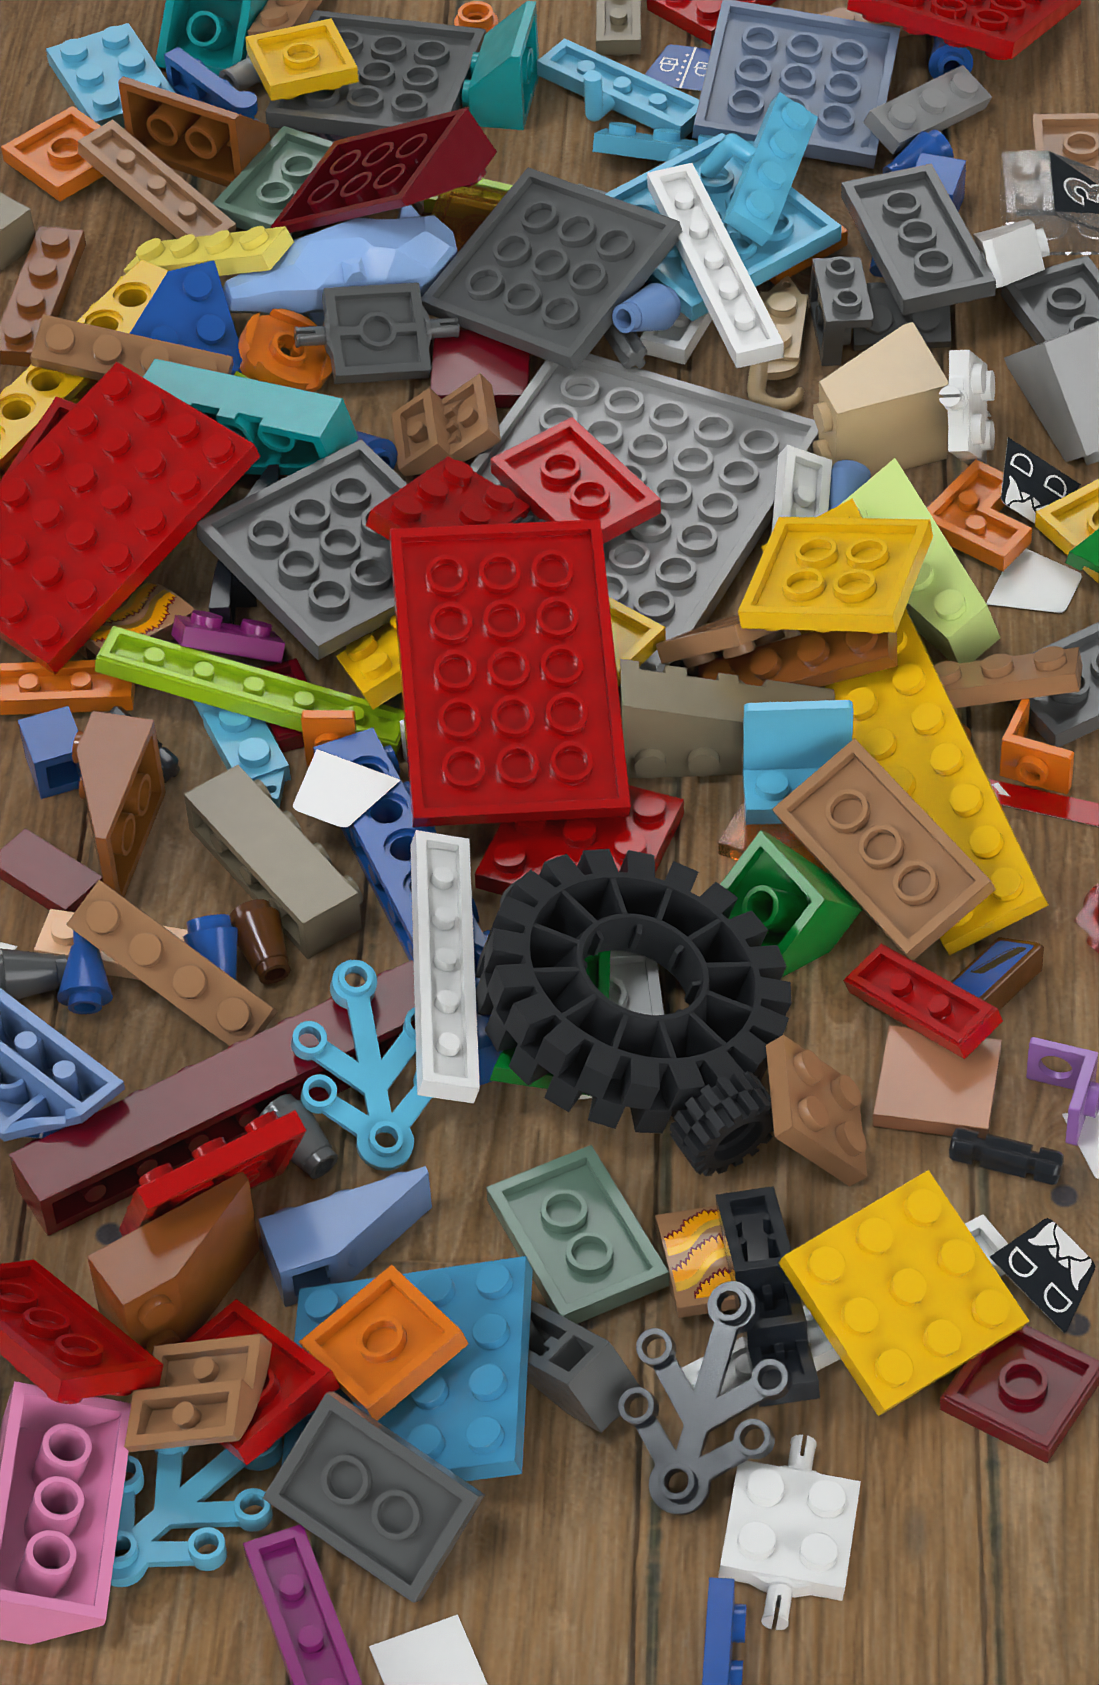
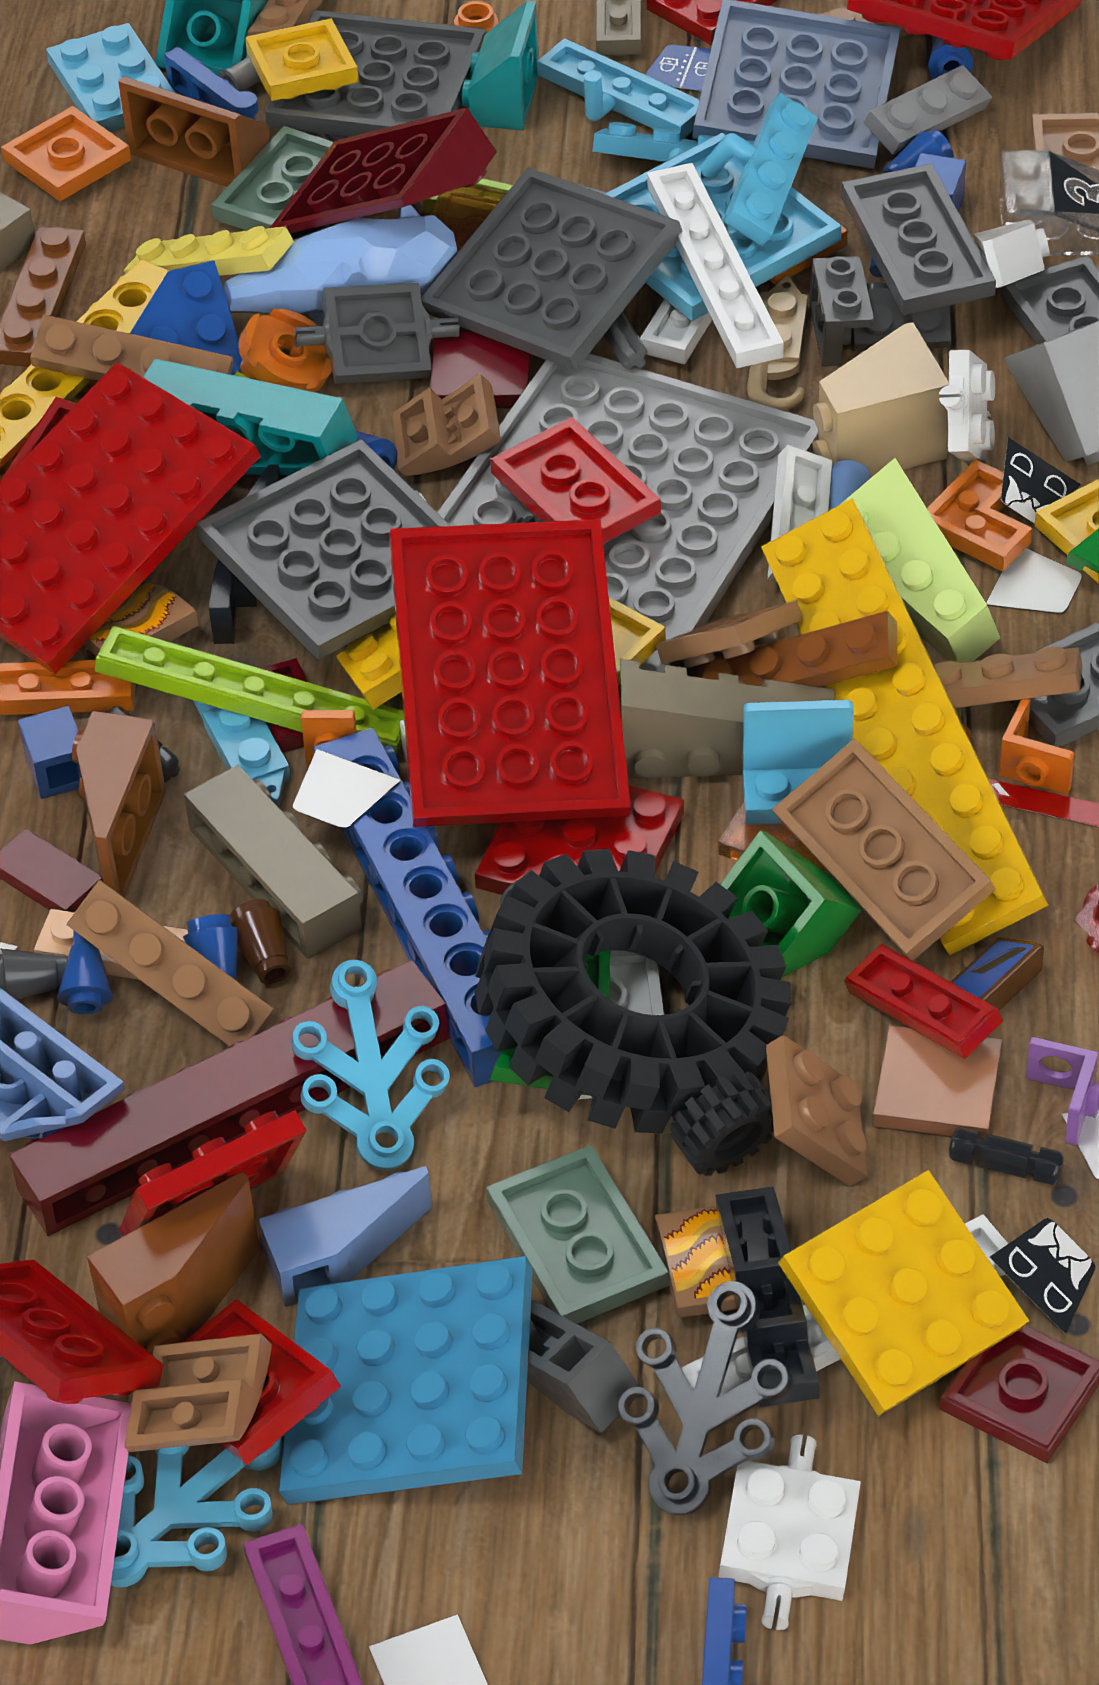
(151, 183): medium nougat plate -> none
(207, 632): magenta plate -> none
(314, 1152): dark grey cone -> none
(373, 1496): dark grey plate -> none
(384, 1342): orange plate -> none
(444, 968): white plate -> none
(447, 497): red plate -> none
(650, 309): medium blue cone -> none
(836, 574): yellow plate -> none

